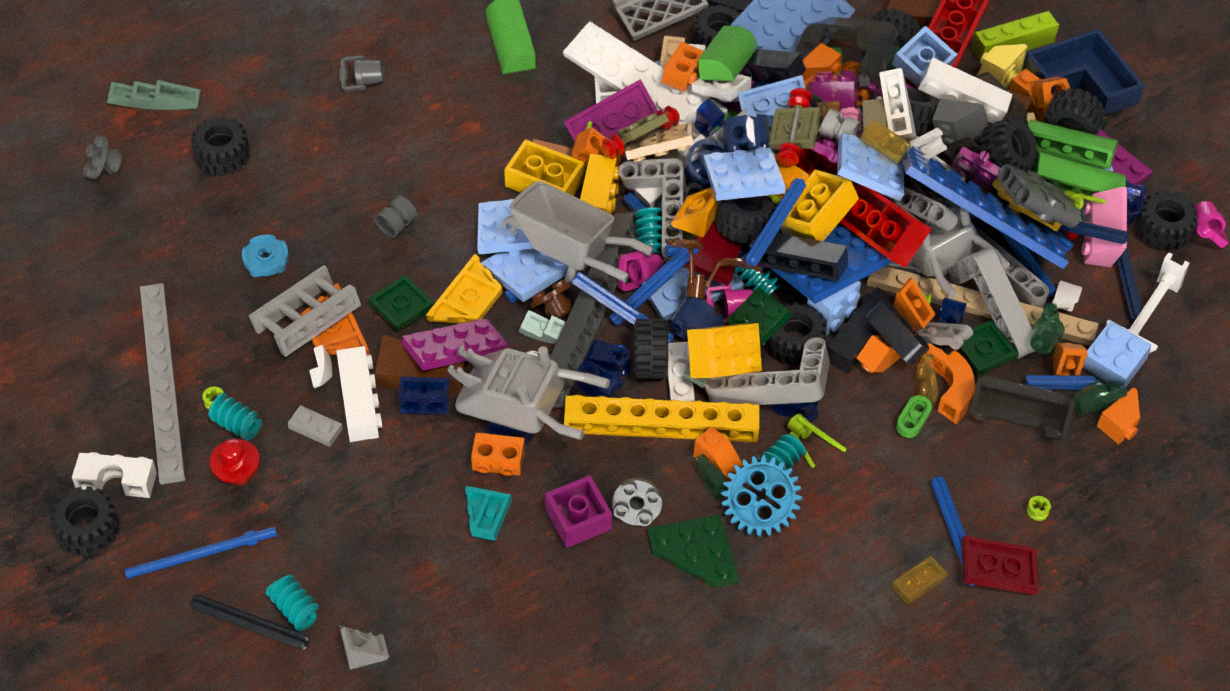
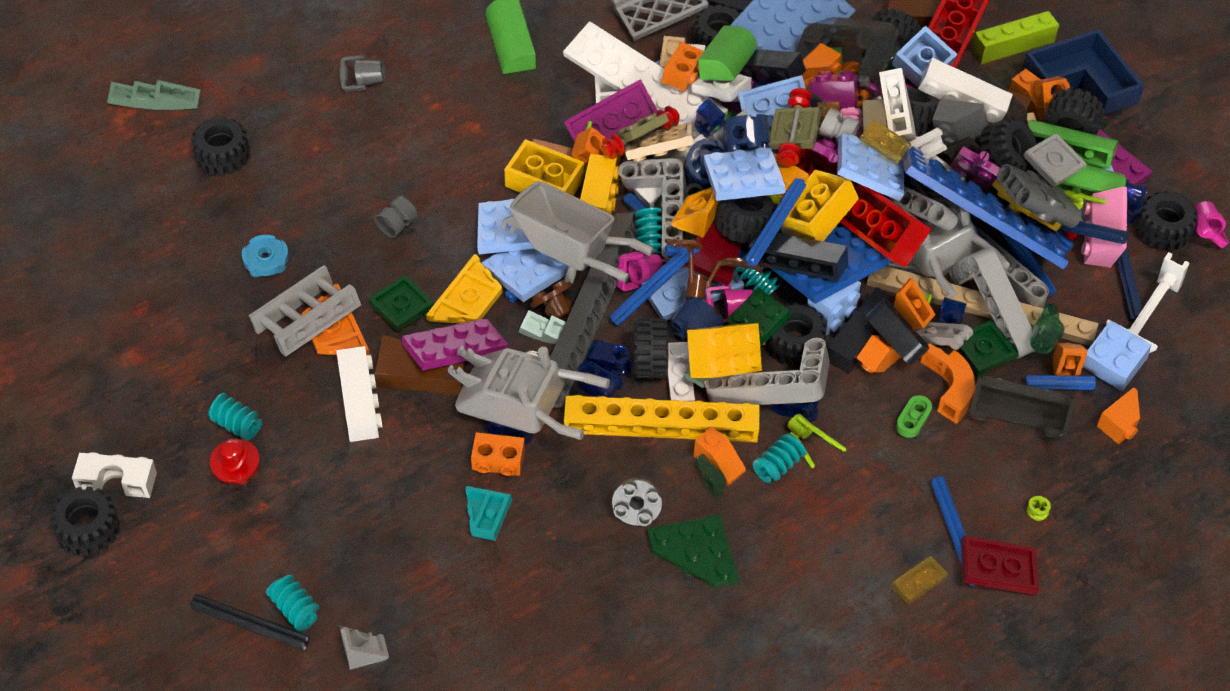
(101, 158): dark grey plate -> none
(162, 384): light grey plate -> none
(208, 395): lime bush -> none
(250, 538): blue bar -> none
(315, 426): light grey plate -> none
(324, 370): white slope -> none
(424, 395): clear blue brick -> none
(578, 511): magenta brick -> none
(610, 300): axle -> none
(749, 514): dark azure gear -> none
(926, 372): clear yellow plate -> none
(1003, 62): light yellow slope -> none
(1054, 160): none -> light grey plate
(1067, 295): white slope -> none
(1096, 396): clear green piece -> none

